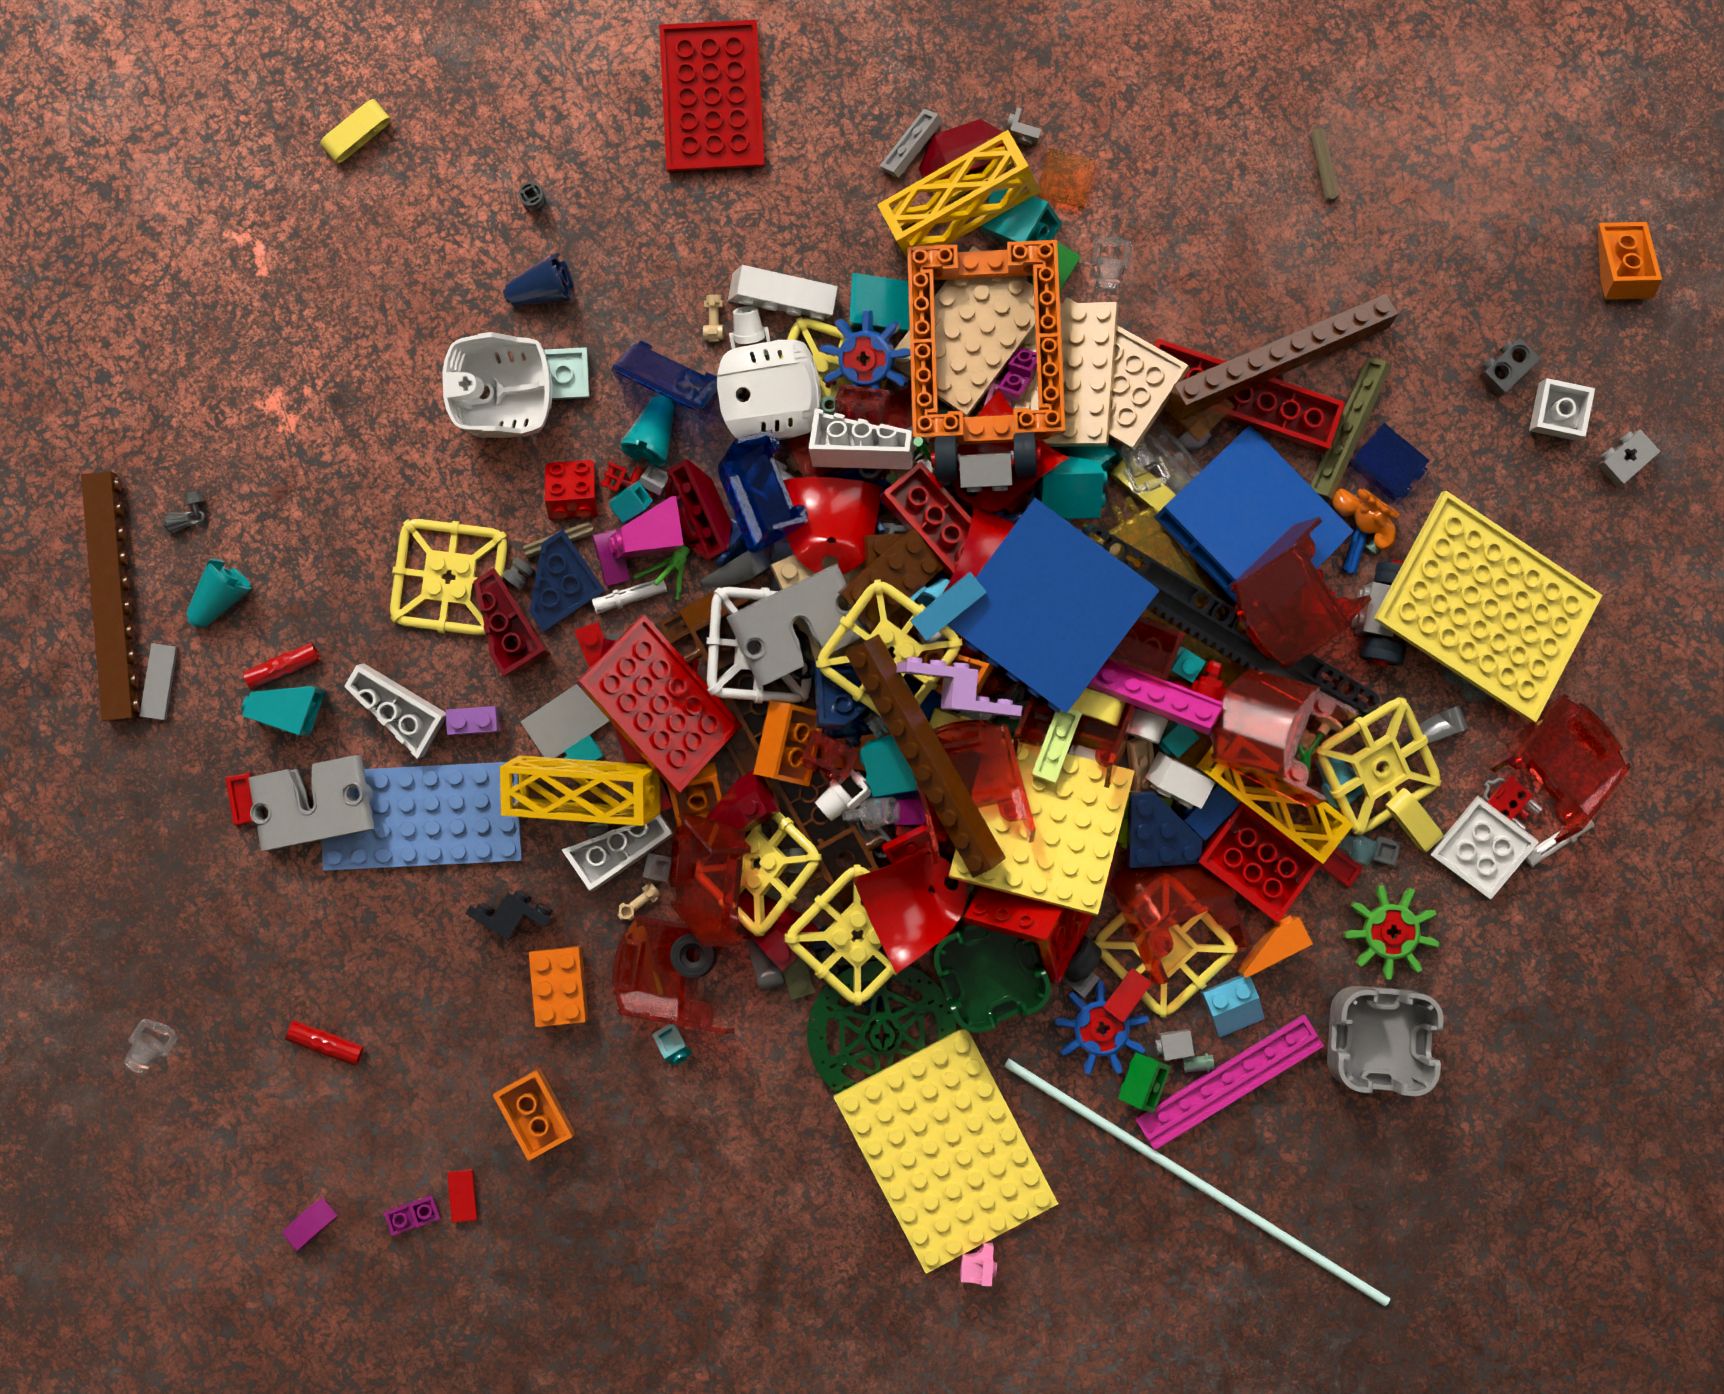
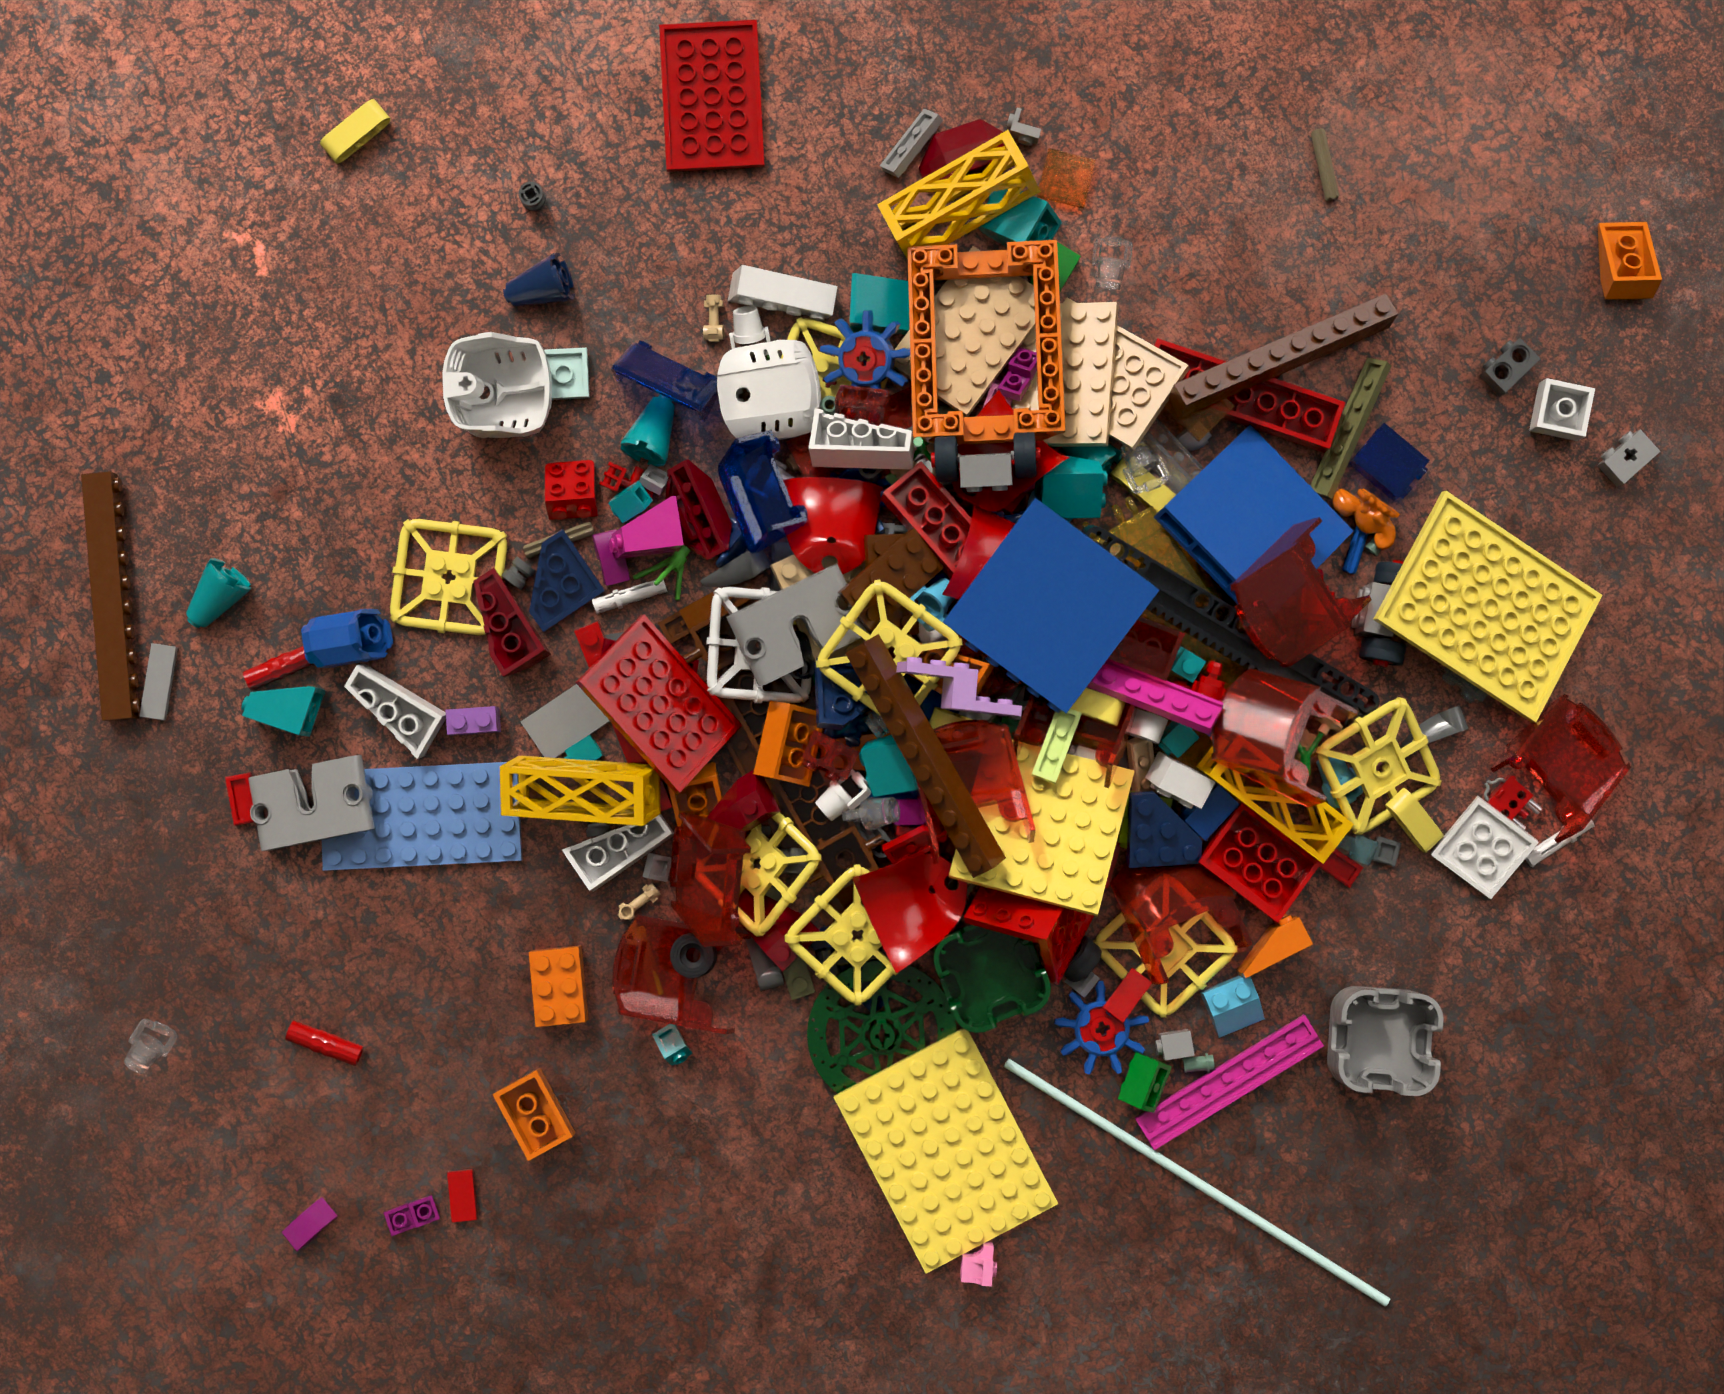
(177, 521): dark grey piece -> none
(346, 638): none -> blue brick
(511, 914): black bracket -> none
(948, 606): dark azure tile -> none
(1381, 920): bright green gear -> none

